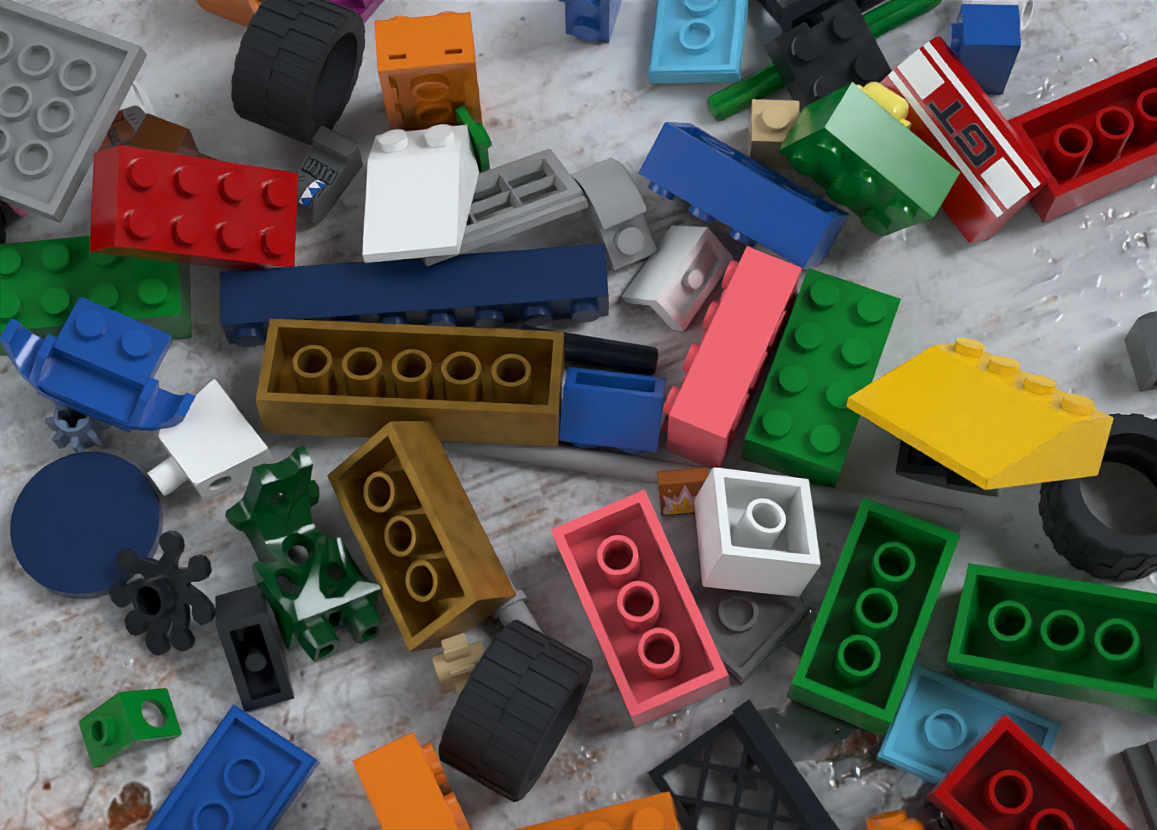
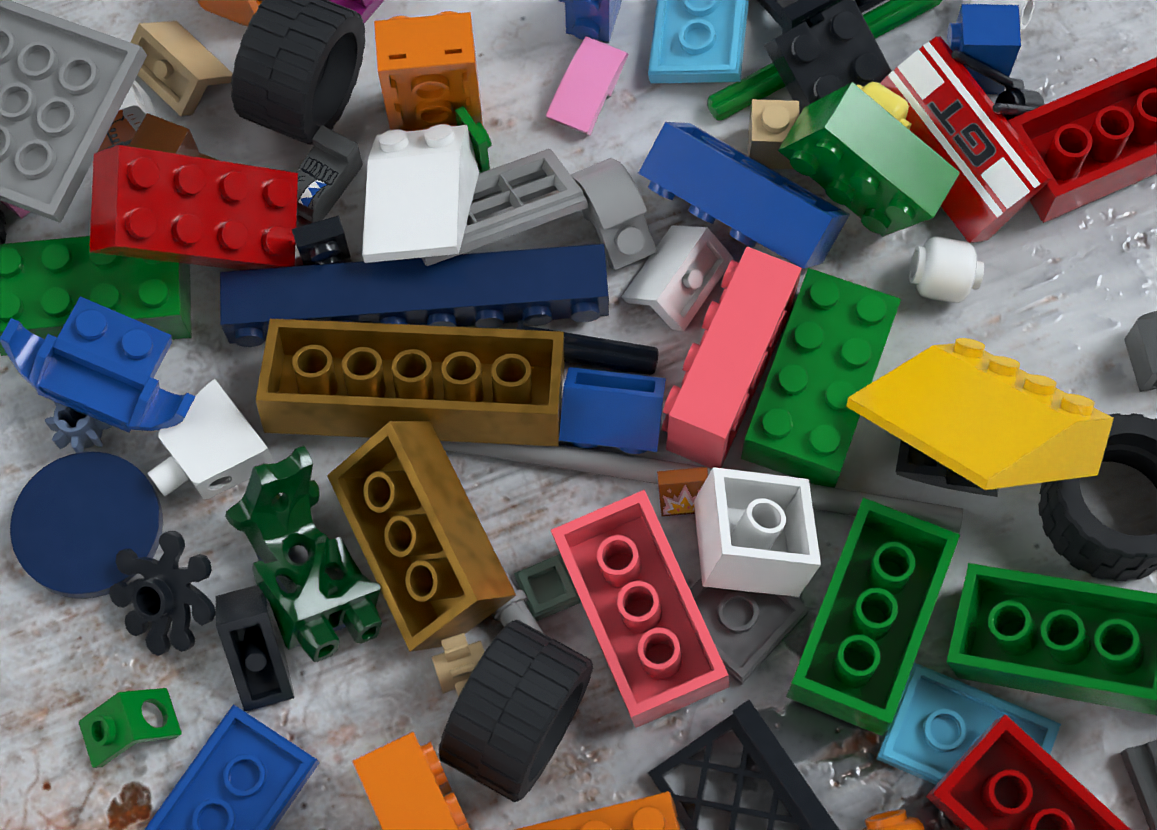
(177, 65): none -> tan panel
(322, 242): none -> black plate
(547, 587): none -> sand green tile
(586, 85): none -> bright pink slope
(946, 269): none -> white head
(1015, 99): none -> black plant

